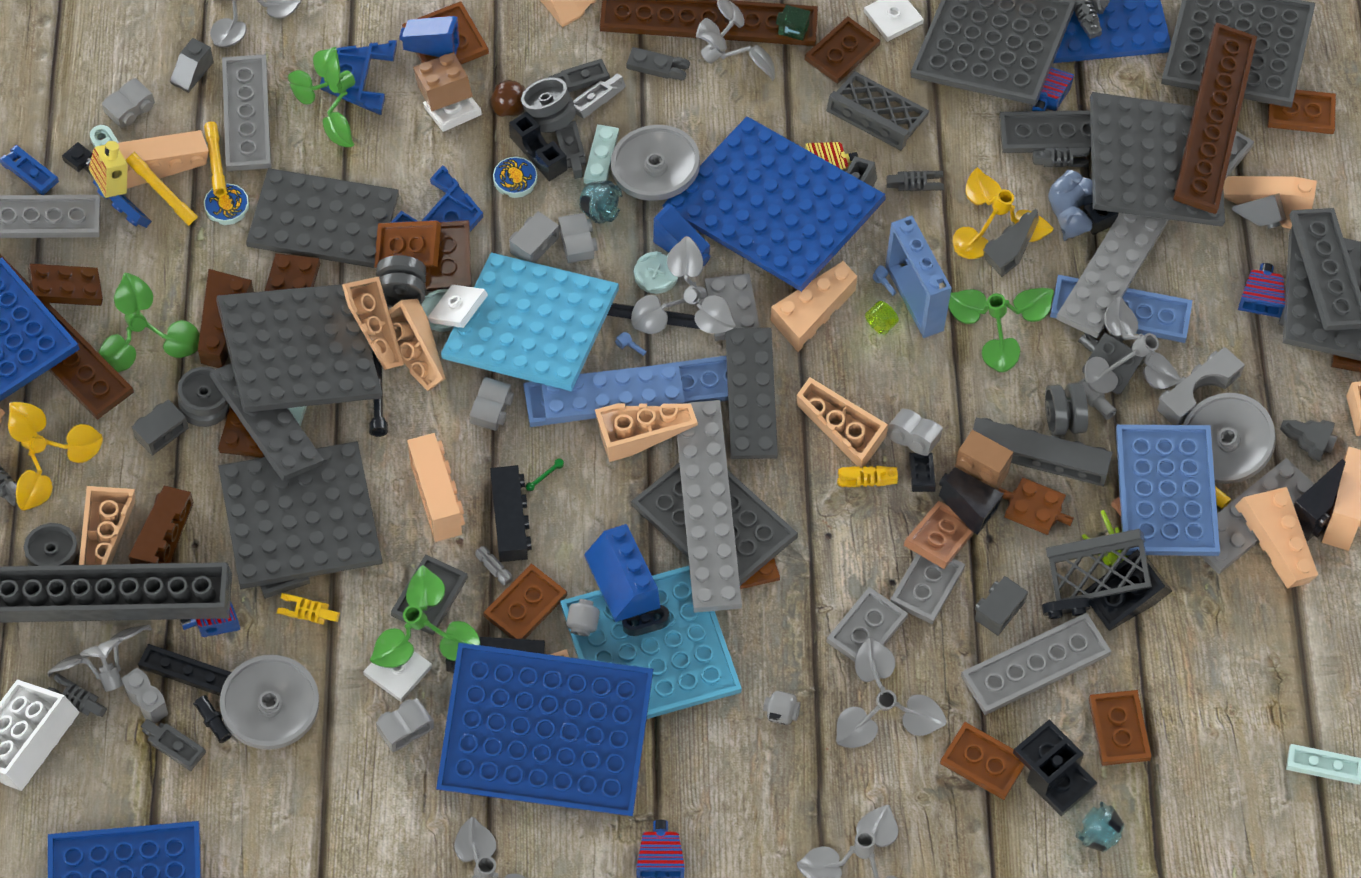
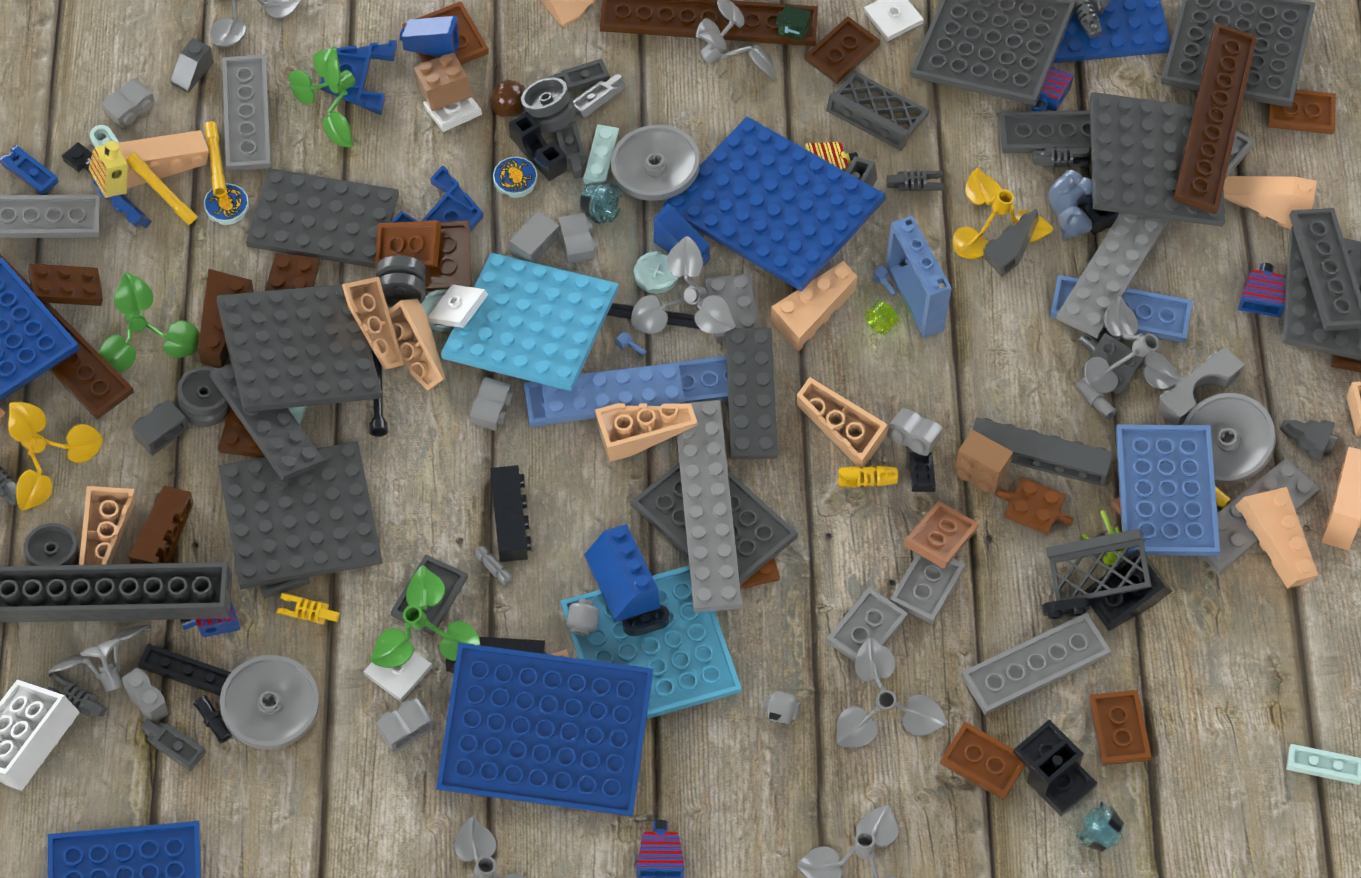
(436, 487): light nougat brick -> none
(525, 603): dark orange plate -> none
(559, 463): green hinge -> none
(657, 64): dark grey hinge -> none
(969, 498): black slope -> none
(1000, 353): bright green plant -> none
(1000, 605): dark grey brick -> none
(1066, 409): dark grey wheel -> none
(1263, 211): slope -> none
(1317, 501): black slope -> none

